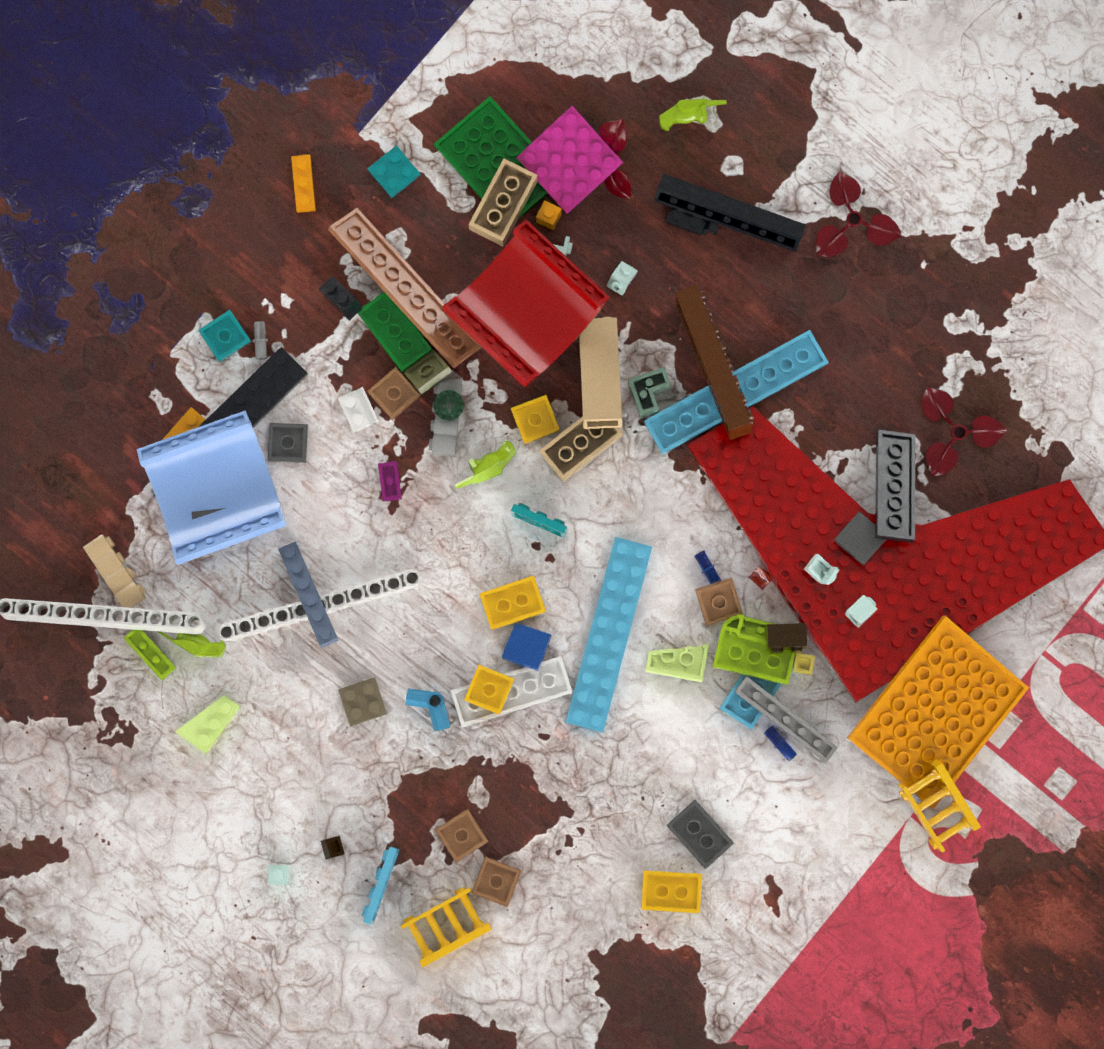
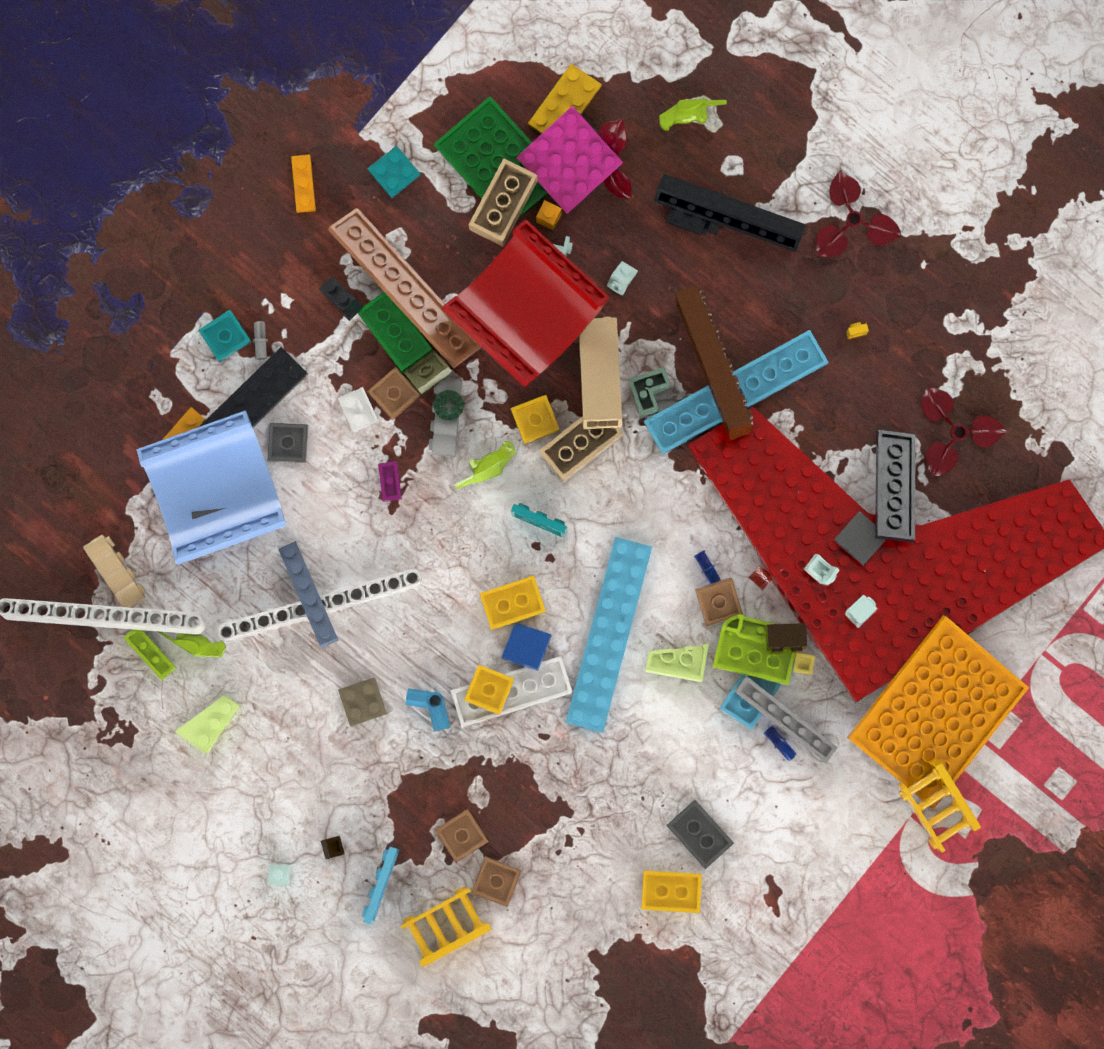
(572, 89): none -> yellow plate
(857, 330): none -> yellow plate

